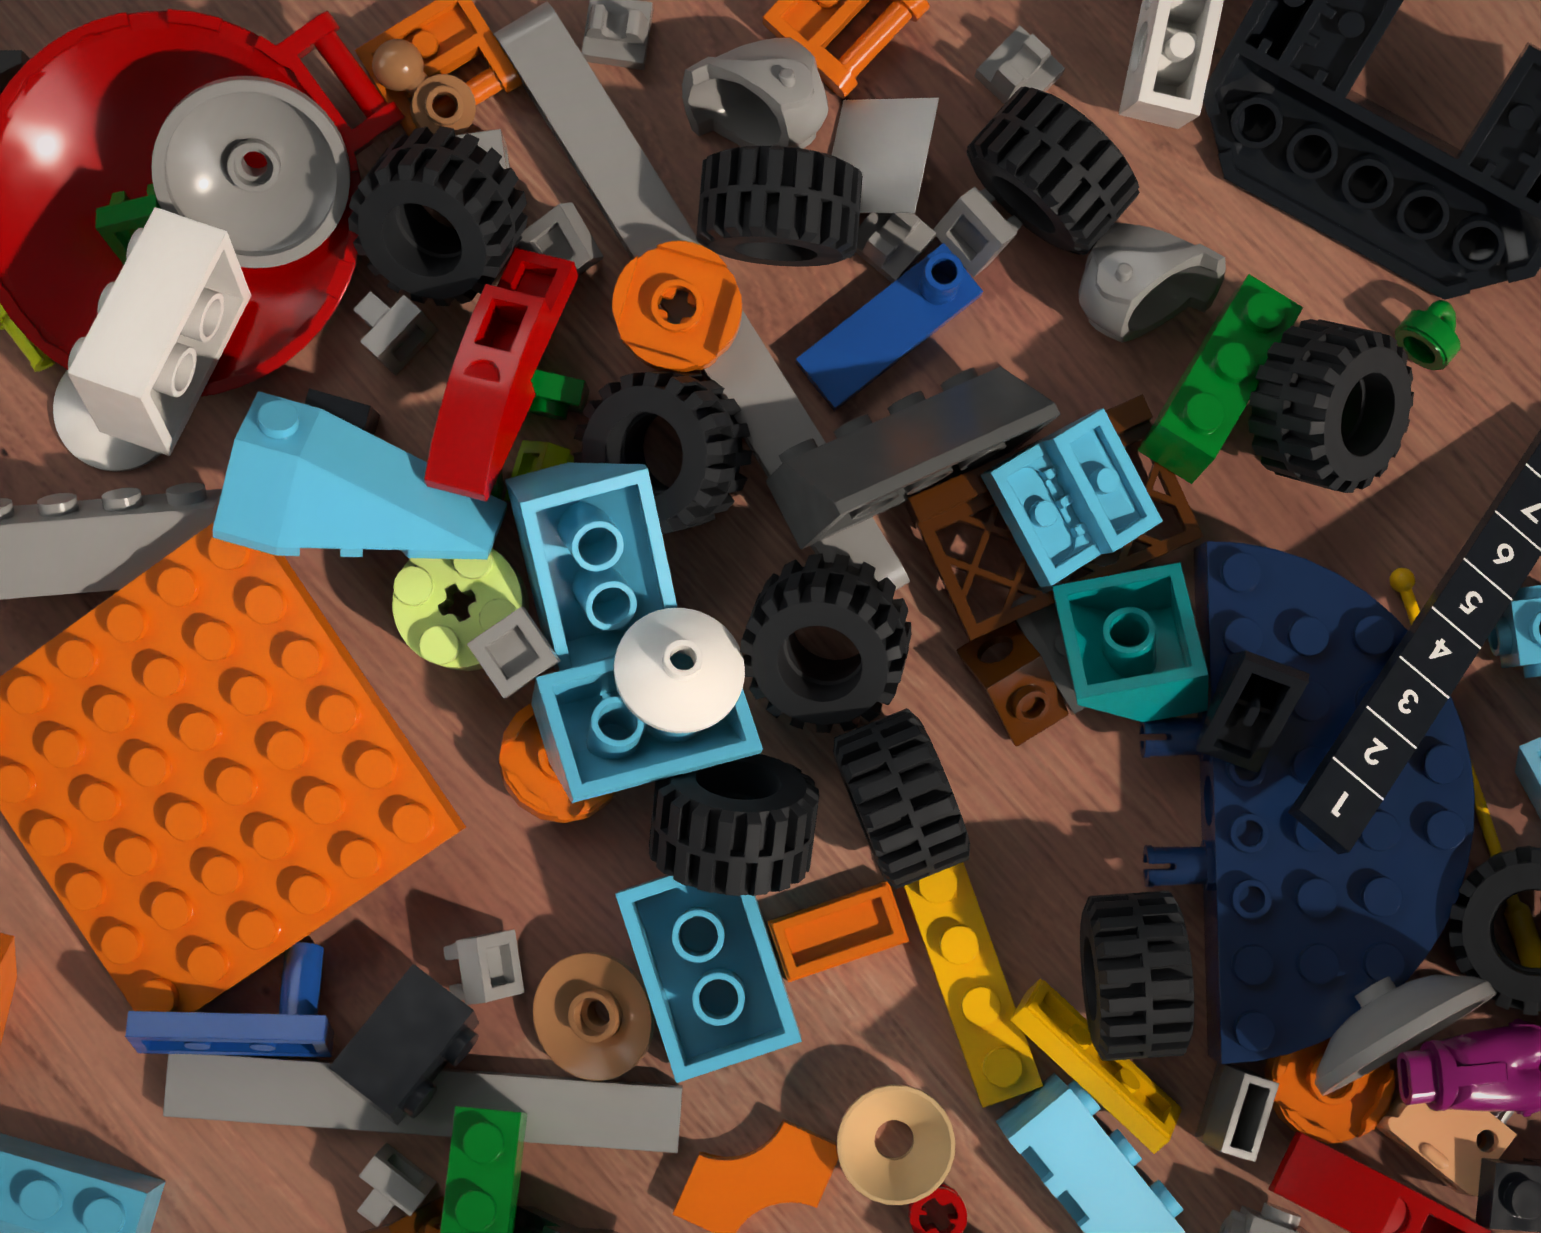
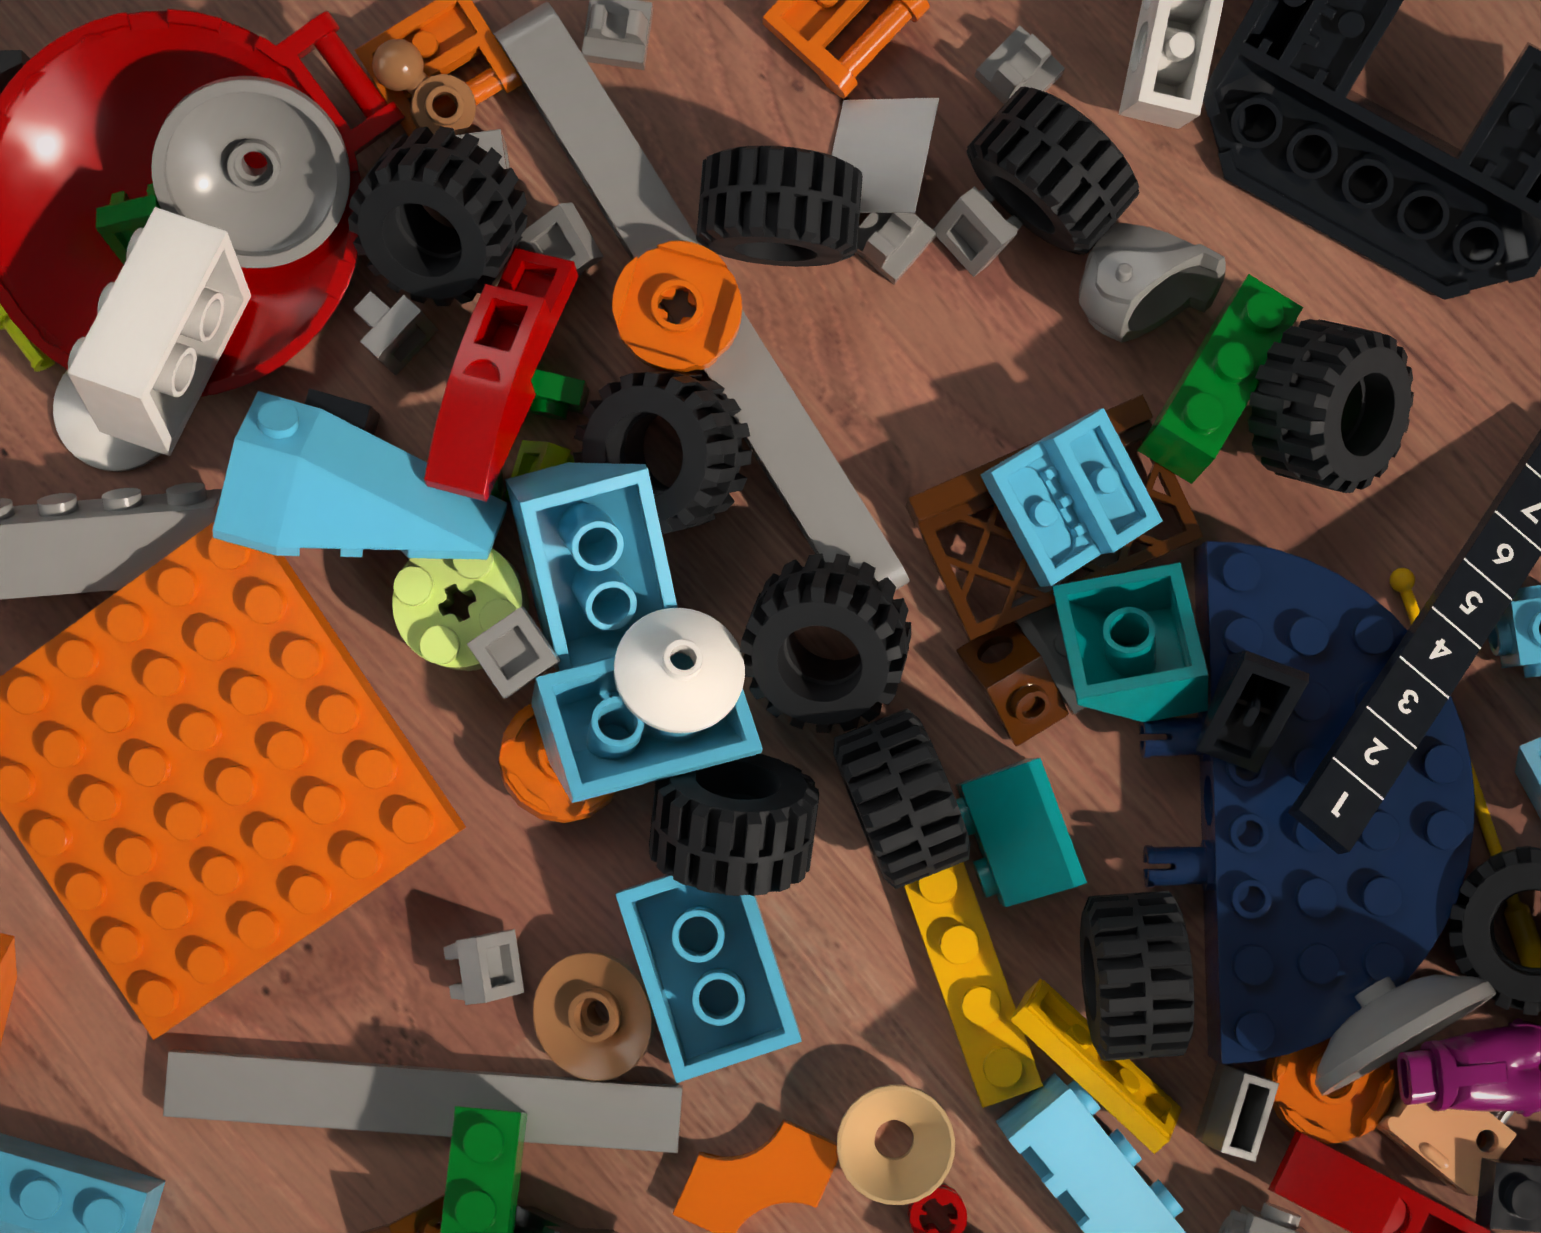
(292, 1032): blue piece -> none
(394, 1183): light grey tile -> none
(407, 1046): black brick -> none
(757, 94): light grey helmet -> none
(838, 931): orange tile -> none
(889, 326): blue piece -> none
(906, 452): dark grey slope -> none
(1019, 834): none -> teal slope
(1430, 336): green tile -> none

